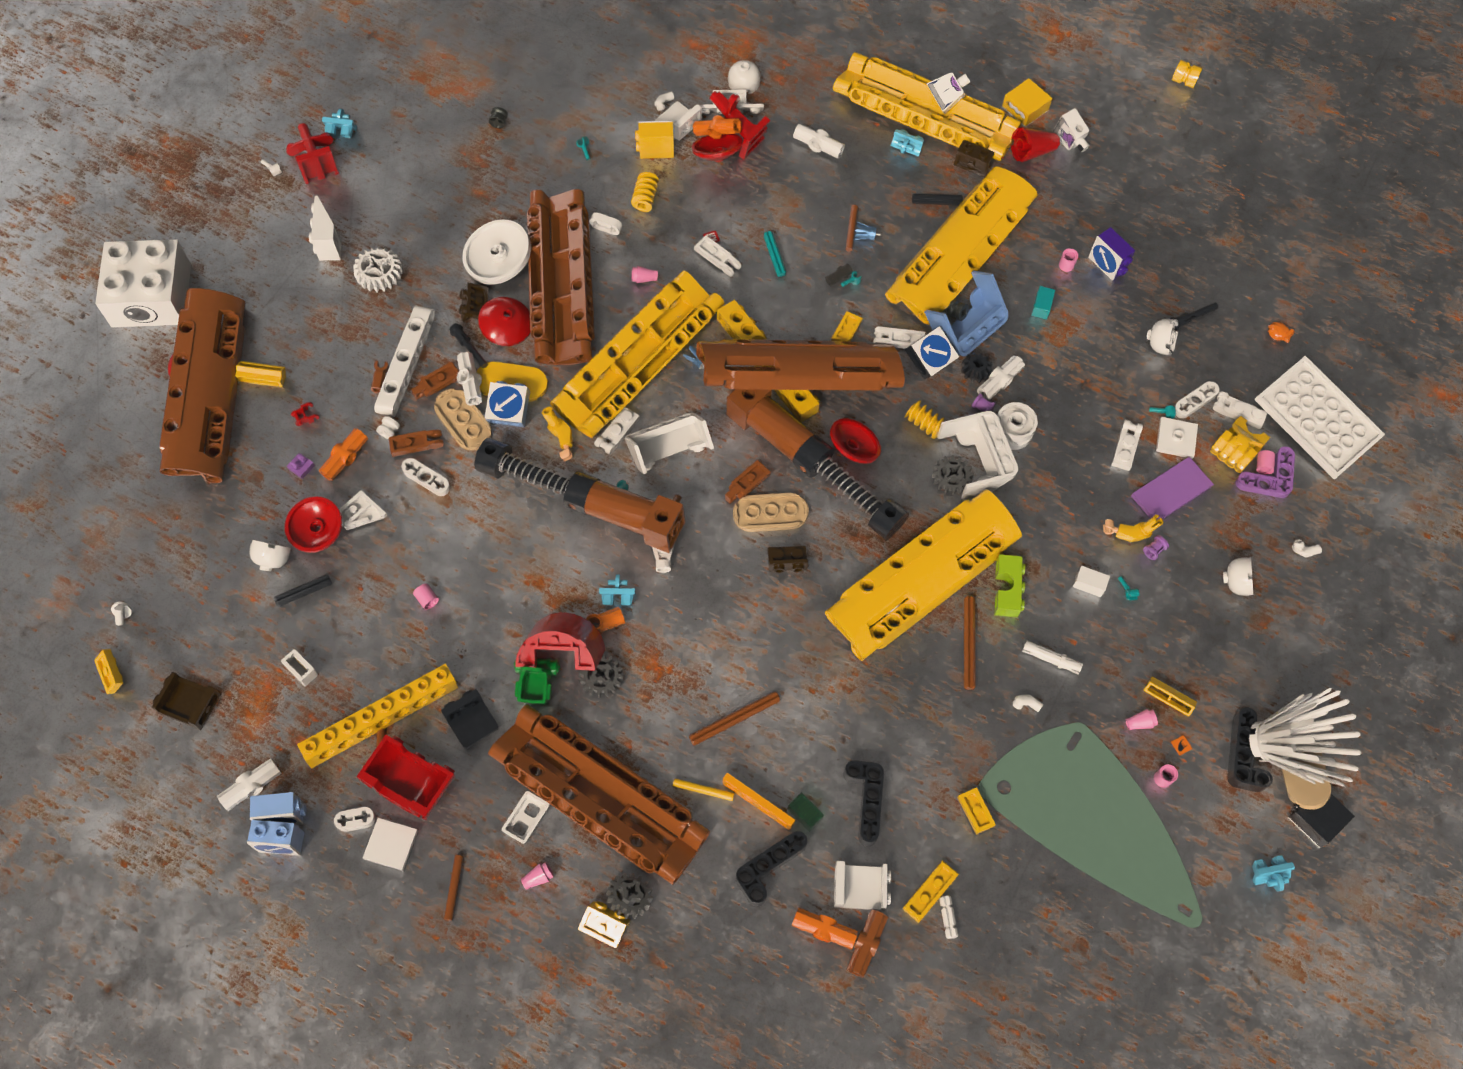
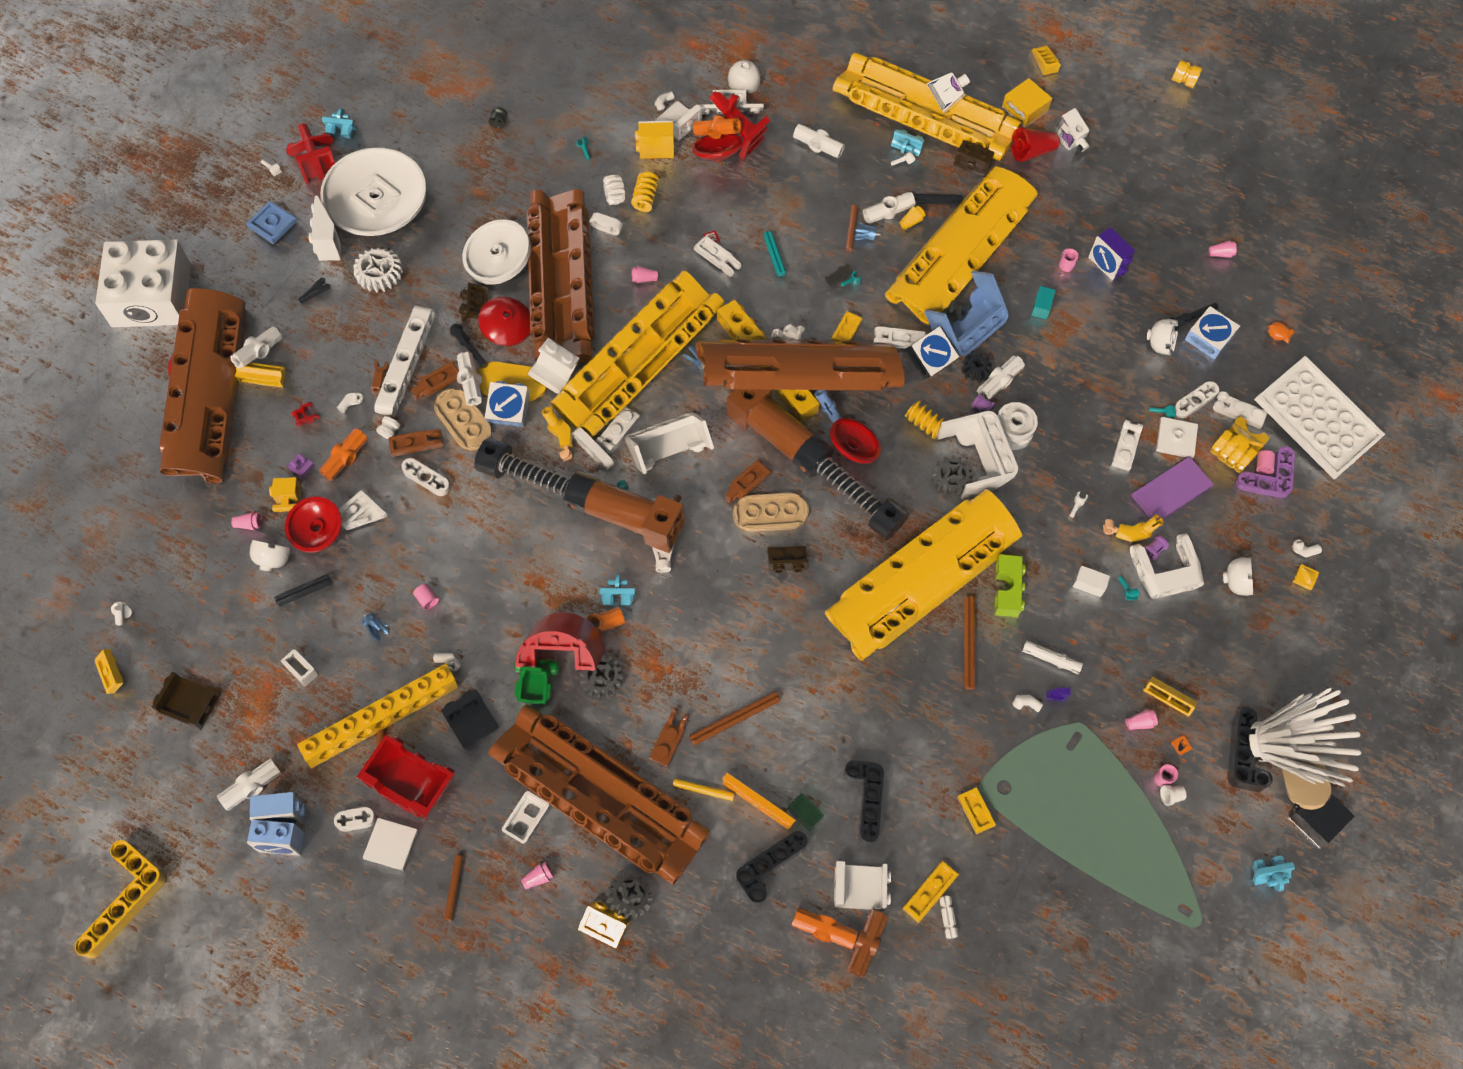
(125, 899): none -> yellow beam
(248, 521): none -> bright pink cone
(256, 347): none -> white piece
(271, 222): none -> medium blue plate
(285, 492): none -> yellow brick
(316, 289): none -> black piece
(349, 400): none -> white arm
(372, 171): none -> white dish
(372, 624): none -> flat silver piece
(448, 658): none -> white arm
(553, 366): none -> white panel
(592, 448): none -> white beam
(614, 189): none -> white gear
(668, 740): none -> dark orange hinge
(789, 333): none -> white hips
(828, 405): none -> medium blue pin
(889, 207): none -> white piece
(908, 157): none -> white hand
(913, 217): none -> yellow cone
(1045, 68): none -> yellow slope
(1058, 694): none -> dark purple tile
(1078, 502): none -> white hand
(1171, 581): none -> white connector
(1172, 794): none -> white piece
(1212, 332): none -> piece
(1224, 249): none -> bright pink cone
(1305, 577): none -> yellow tile

